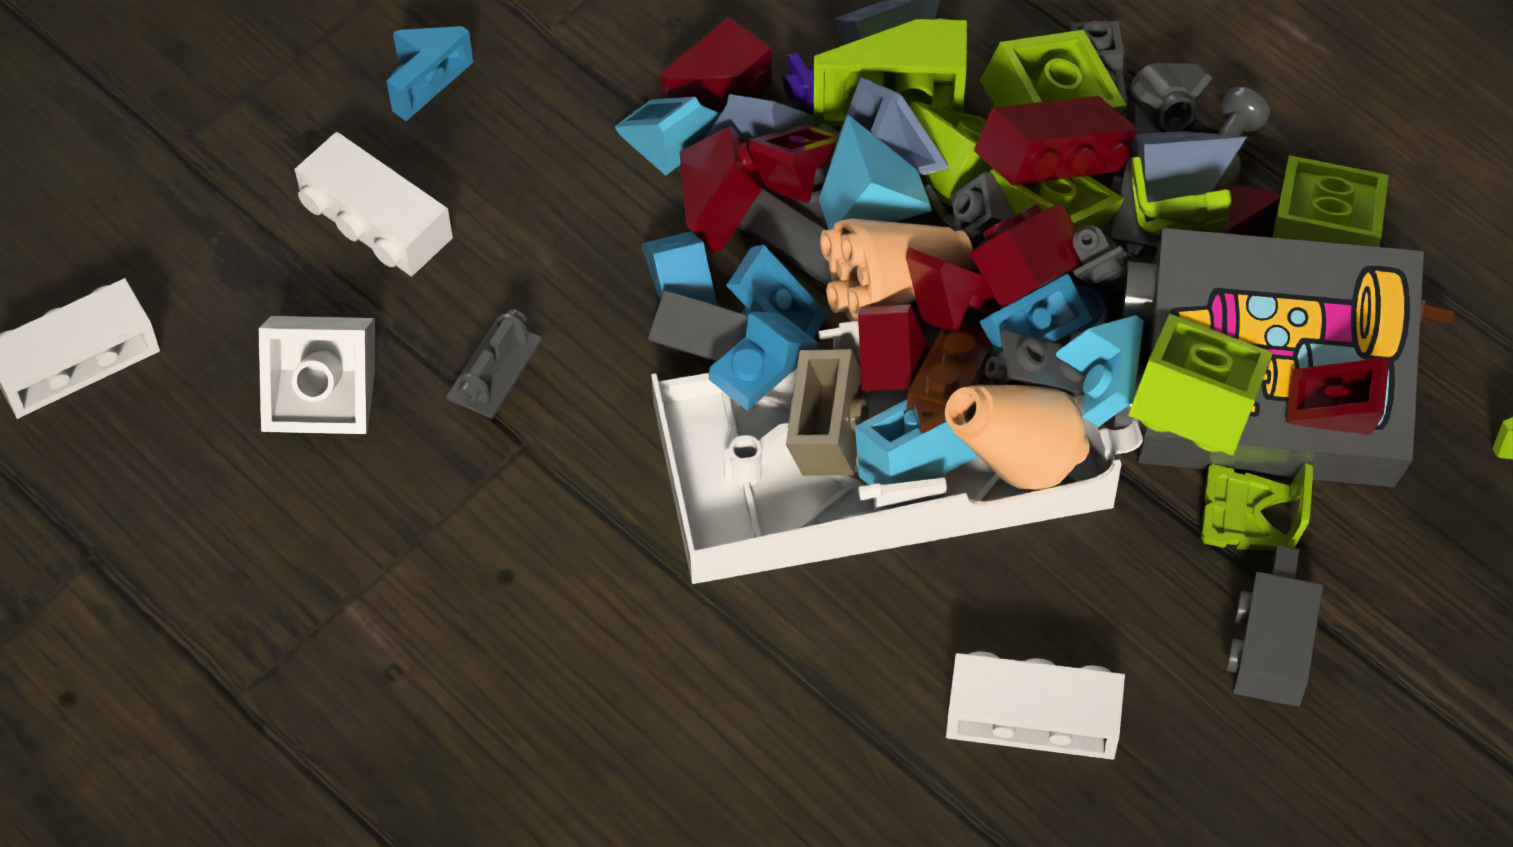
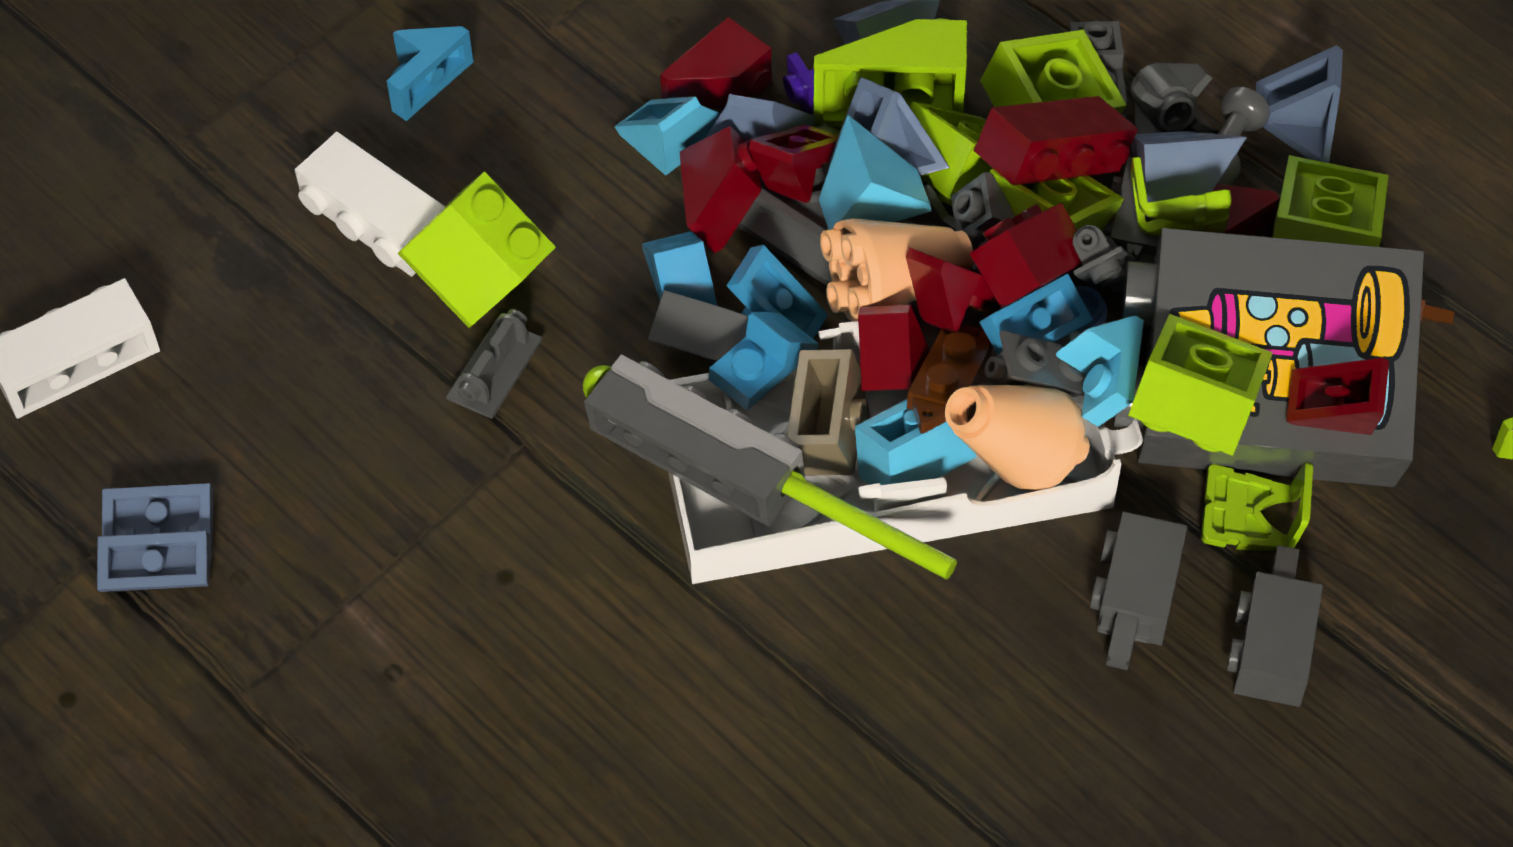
(155, 537): none -> sand blue slope
(316, 374): white slope -> none
(476, 249): none -> lime slope
(724, 453): none -> piece
(1035, 705): white brick -> none
(1139, 584): none -> dark grey hinge
(1305, 103): none -> sand blue slope

